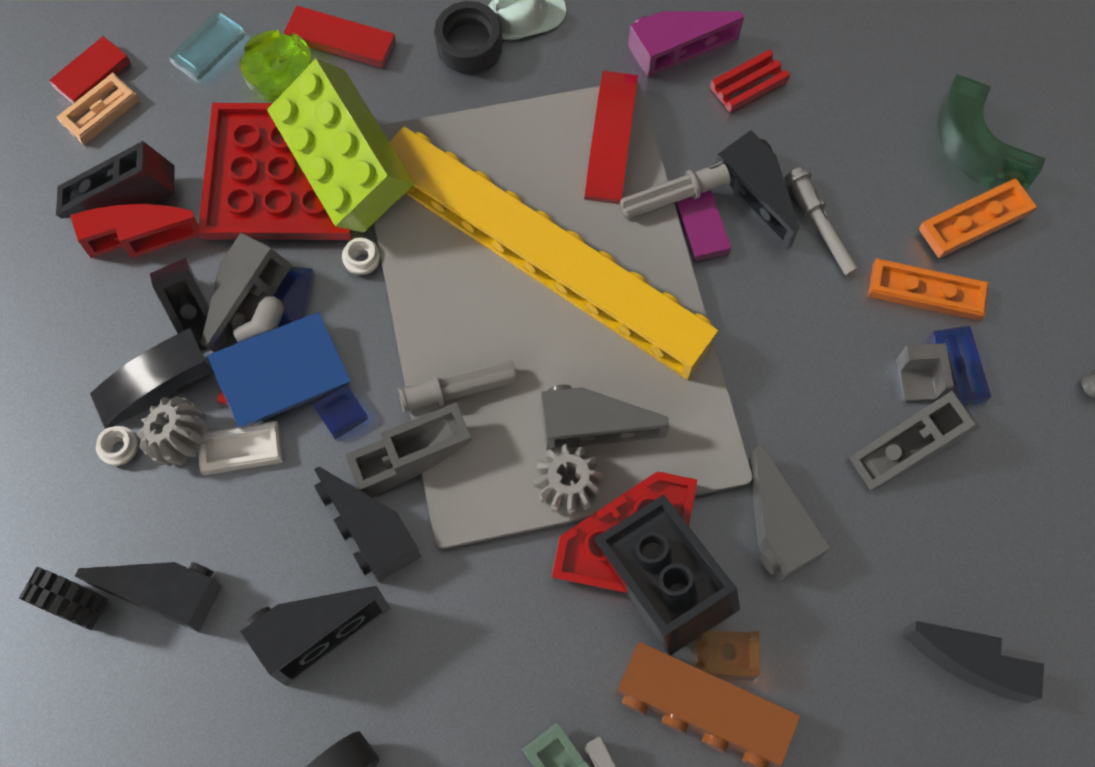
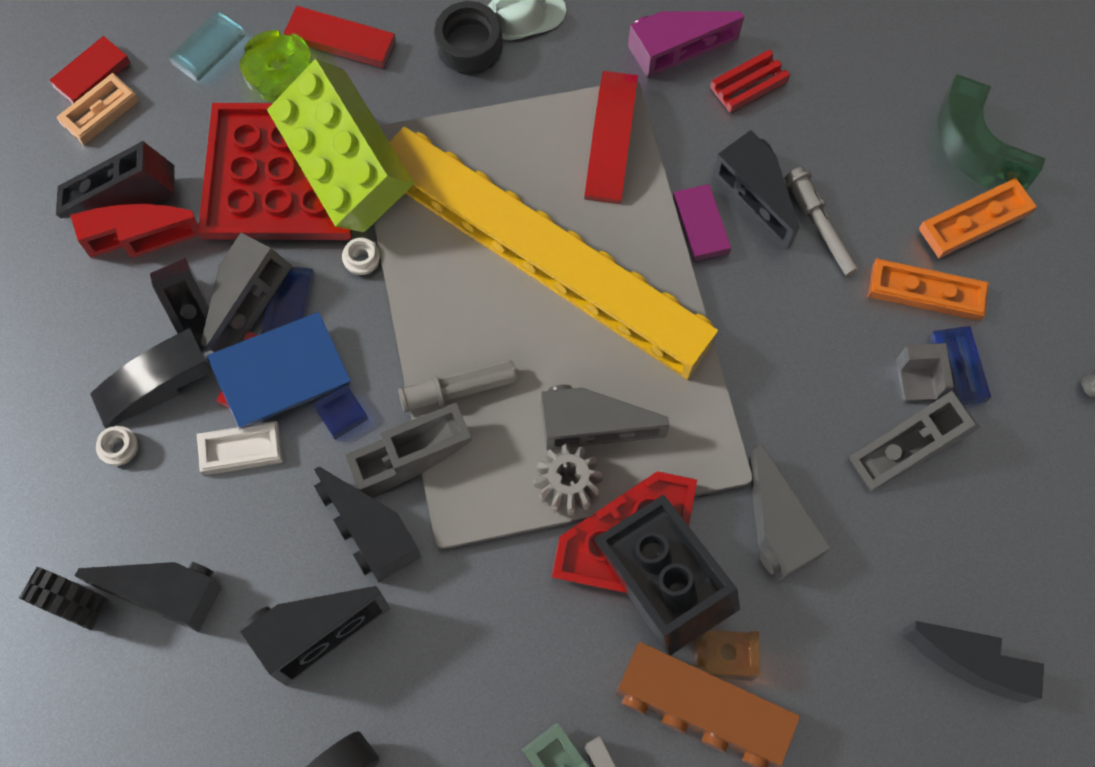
(172, 431): light grey gear -> none
(264, 319): light grey arm -> none
(673, 191): light grey axle -> none

